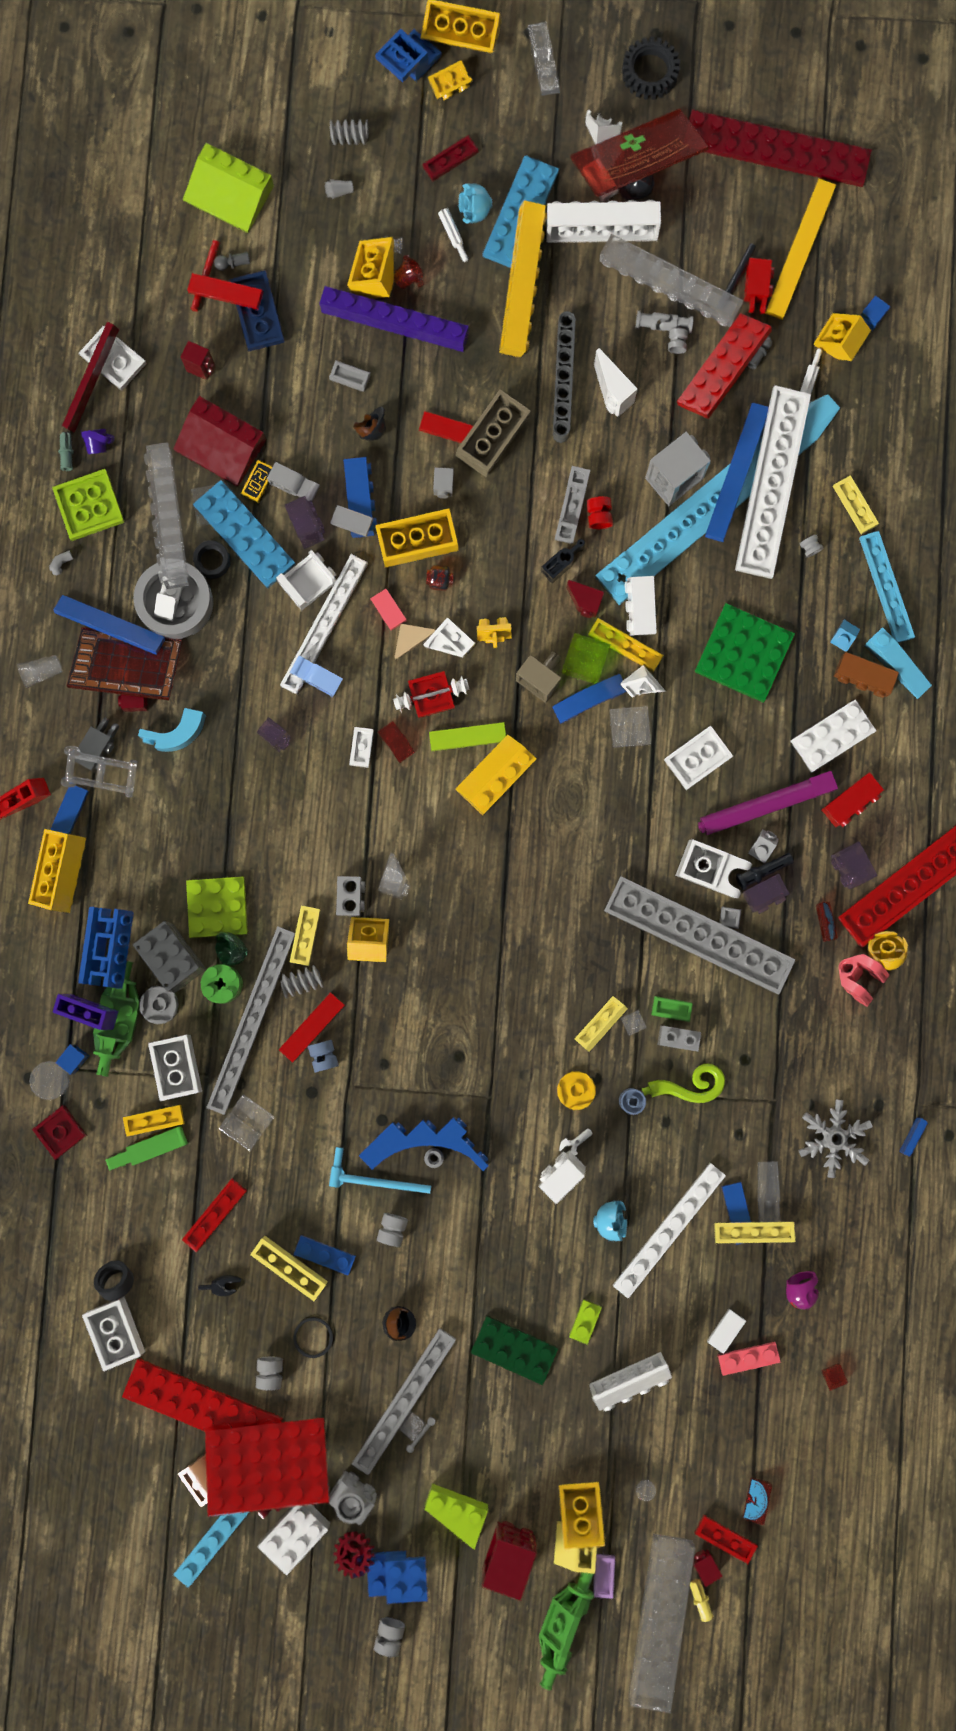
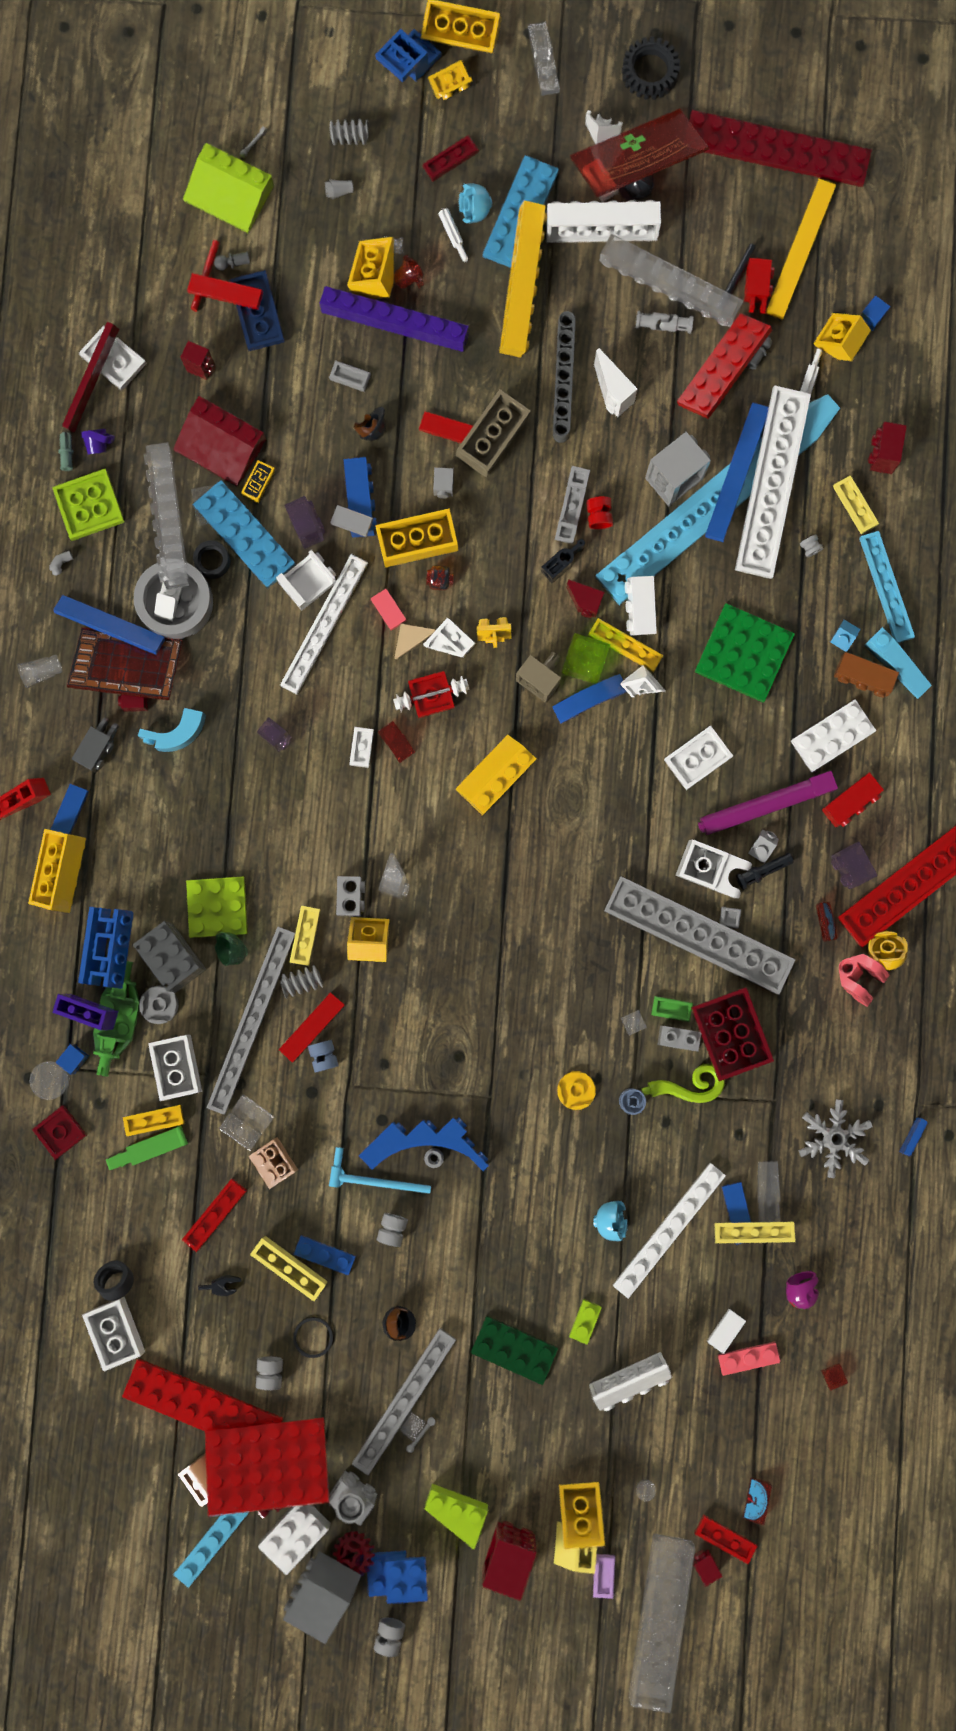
(71, 781): clear piece -> none
(210, 986): bright green brick -> none
(243, 153): none -> light grey hinge
(273, 1162): none -> medium nougat brick
(292, 482): light grey piece -> none
(316, 676): light blue piece -> none
(321, 1597): none -> dark grey container
(467, 736): lime tile -> none
(561, 1627): bright green plate -> none
(562, 1176): white brick -> none
(575, 1142): white bar -> none
(601, 1023): light yellow plate -> none
(630, 727): clear plate -> none
(677, 344): light grey wheel -> none
(701, 1600): light yellow axle -> none
(732, 1034): none -> dark red slope
(766, 893): clear purple brick -> none
(887, 447): none -> dark red brick

